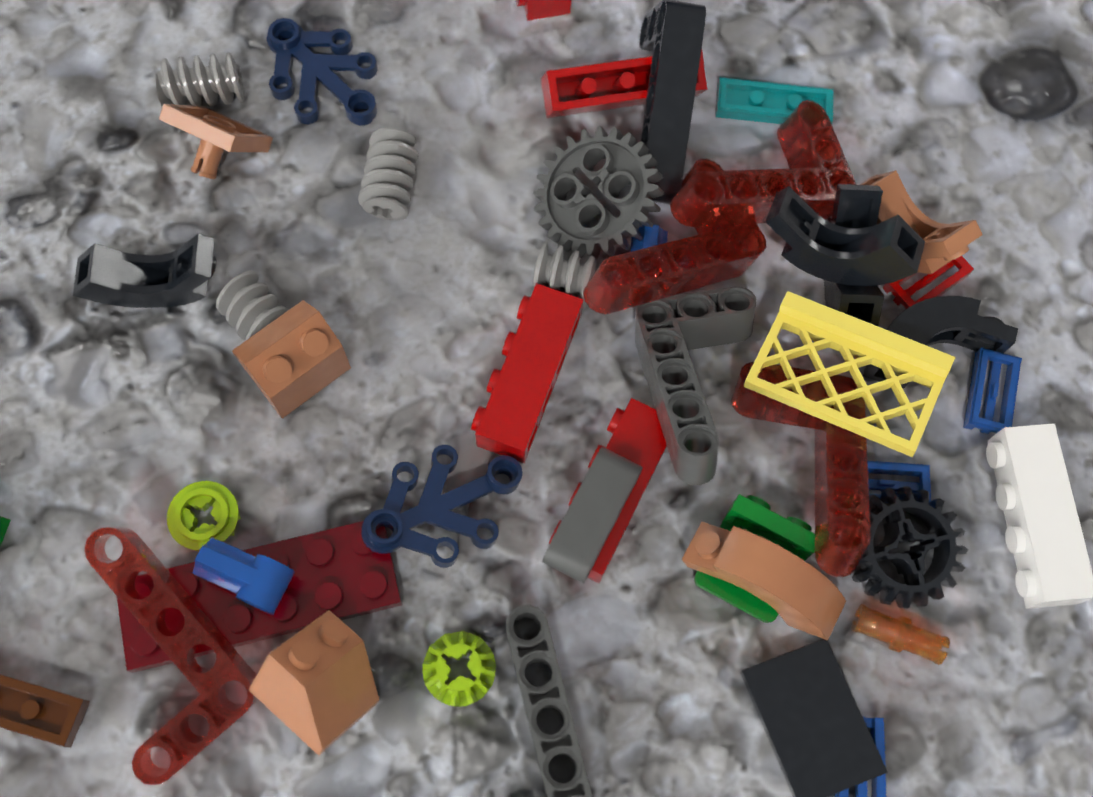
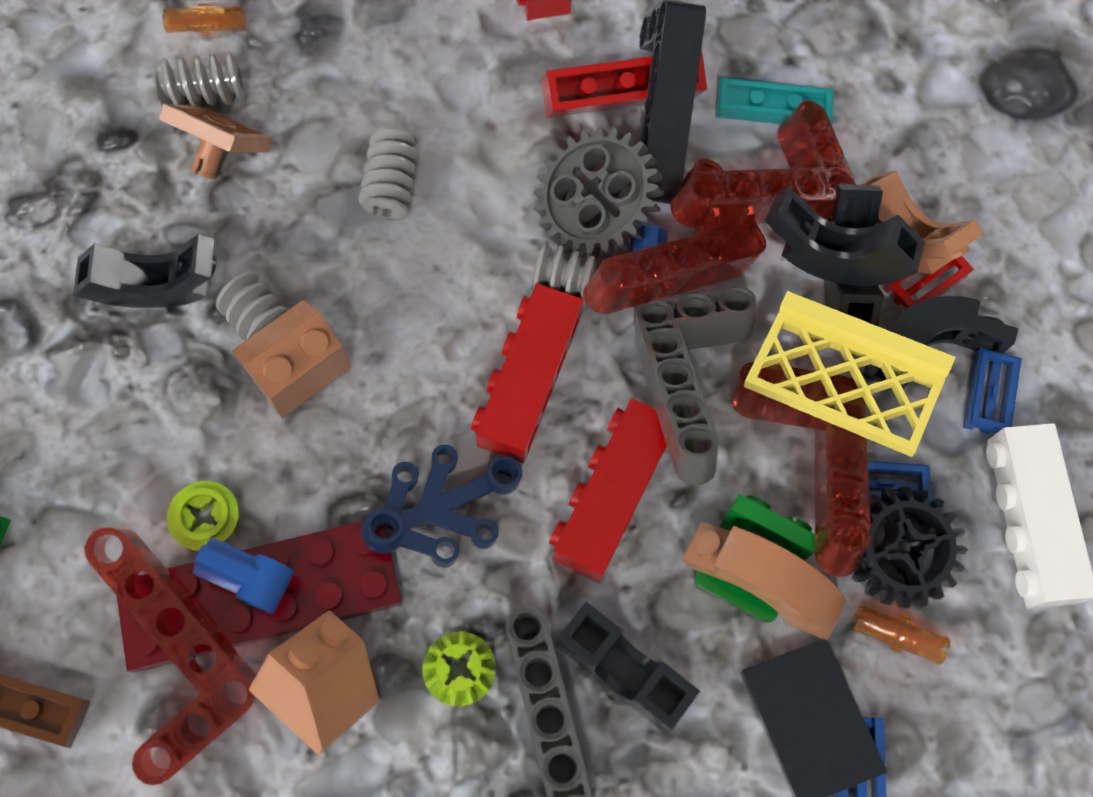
(204, 19): none -> clear orange pin
(319, 68): dark blue plant -> none
(592, 515): dark grey beam -> none
(641, 682): none -> black arch

